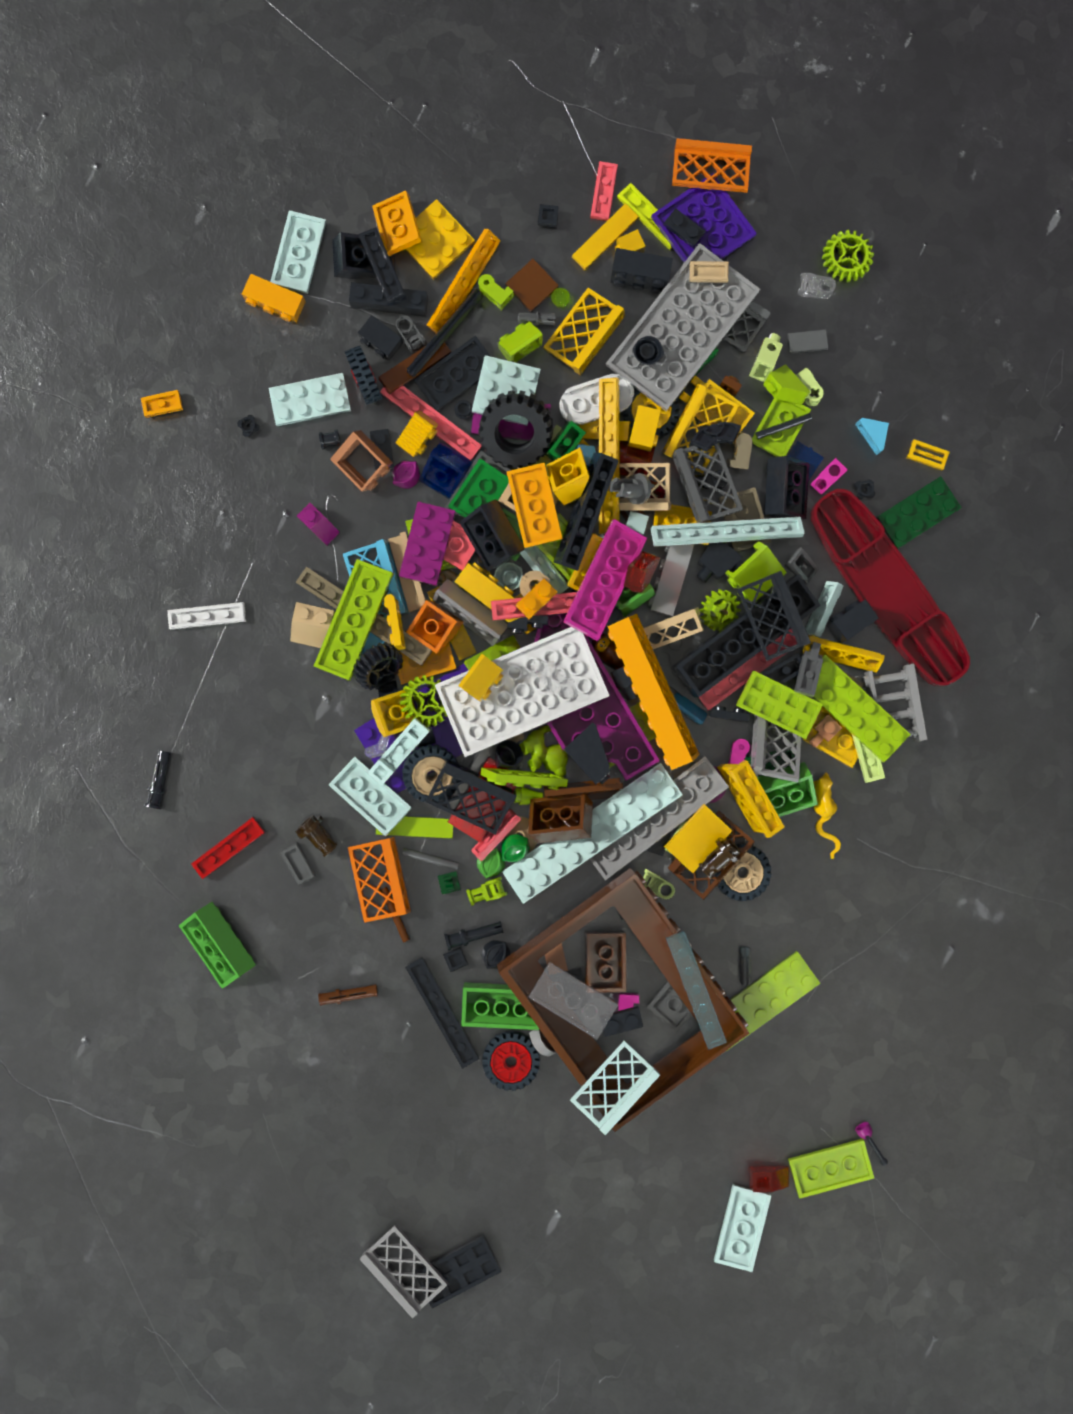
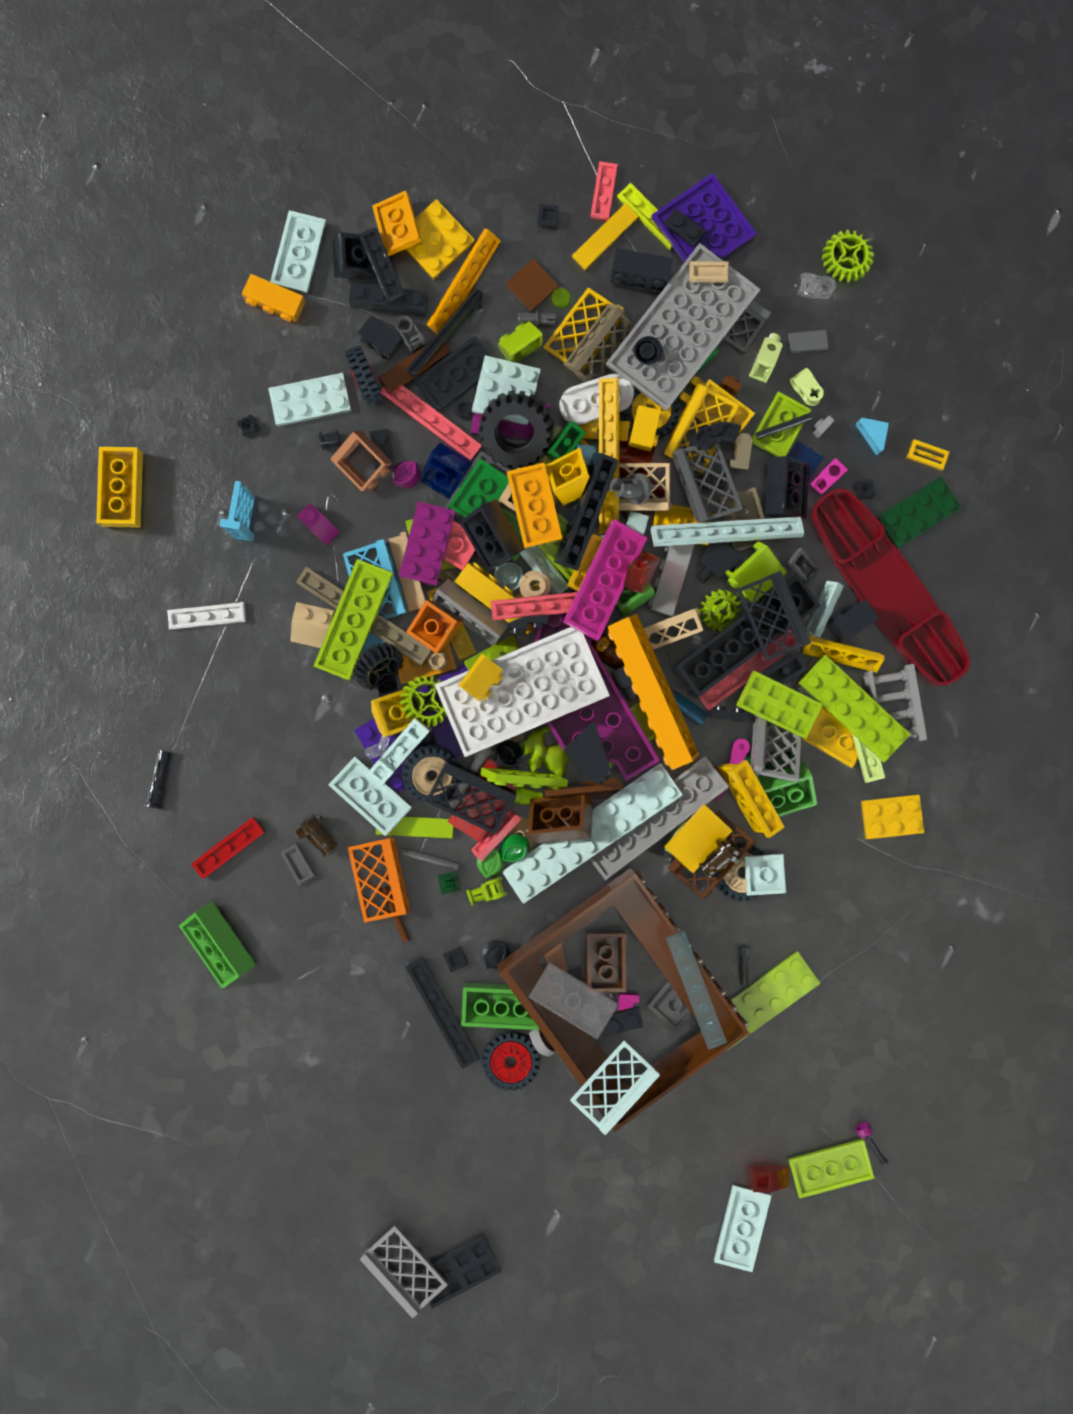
(119, 487): none -> yellow brick
(161, 403): light orange plate -> none
(240, 513): none -> medium azure fence
(325, 998): reddish brown pin -> none
(395, 622): yellow hinge -> none
(417, 433): yellow brick -> none
(437, 661): none -> tan plate
(463, 937): black pin -> none
(494, 292): lime leg -> none
(536, 599): light orange plate -> none
(595, 339): none -> dark tan fence
(631, 241): yellow brick -> none
(656, 883): yellowish green piece -> none
(712, 153): orange fence -> none
(765, 874): none -> light aqua tile
(786, 386): lime slope -> none
(809, 671): dark grey hinge -> none
(822, 425): none -> light grey plate
(825, 808): yellow animal -> none
(826, 729): nougat plate -> none
(892, 816): none -> yellow plate

